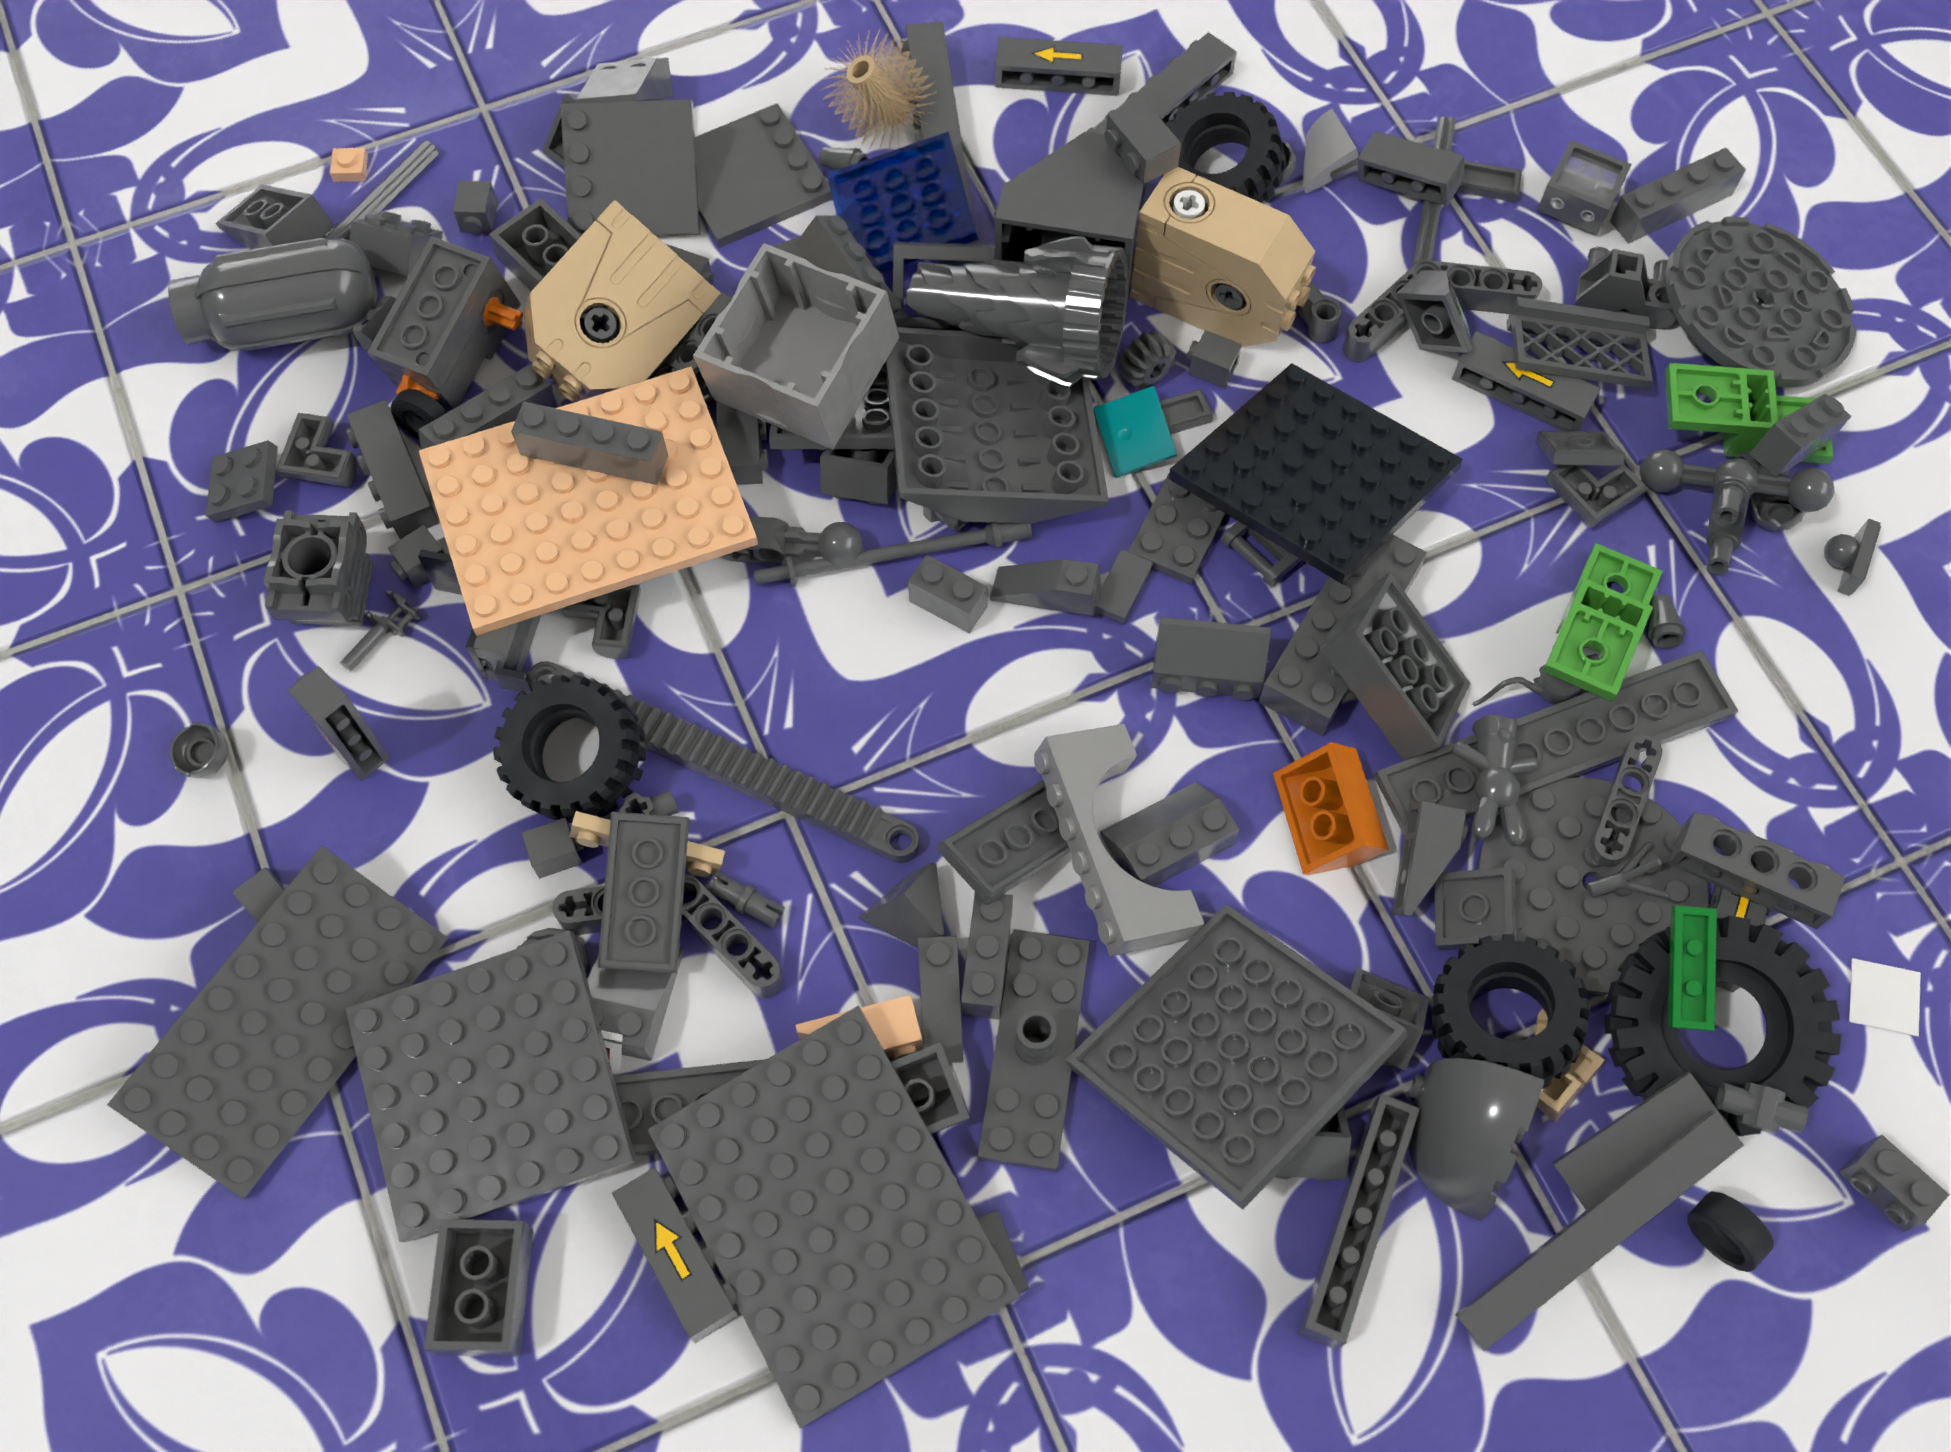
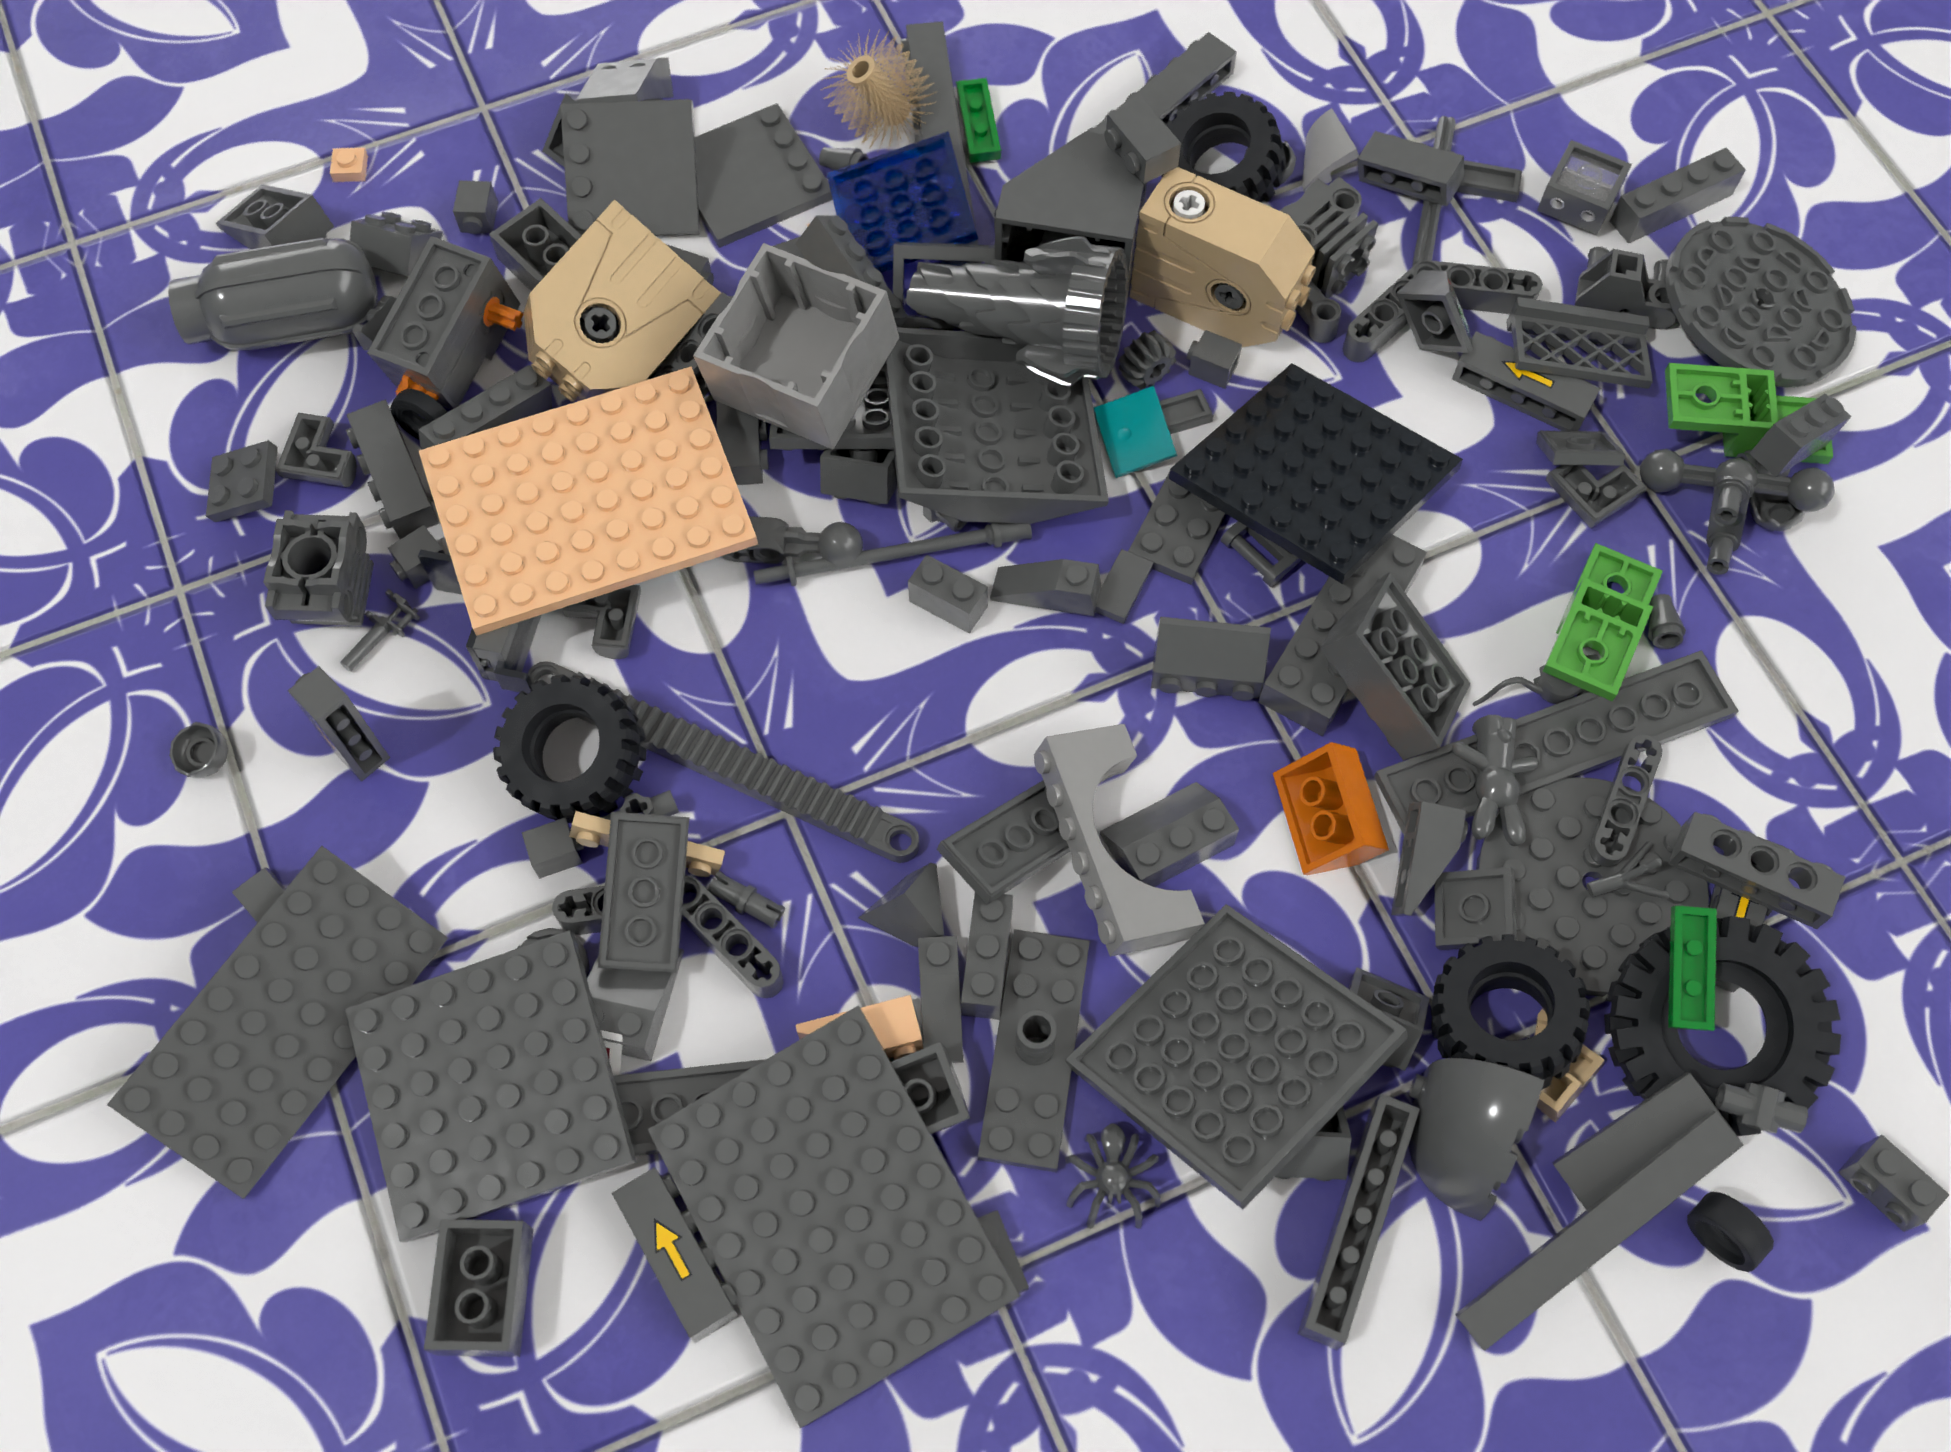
(388, 188): axle -> none
(590, 443): dark grey brick -> none
(978, 120): none -> green plate
(1058, 66): dark grey brick -> none
(1113, 1176): none -> dark grey animal
(1335, 231): none -> dark grey piece
(1853, 555): dark grey tile -> none
(1885, 997): white sticker -> none

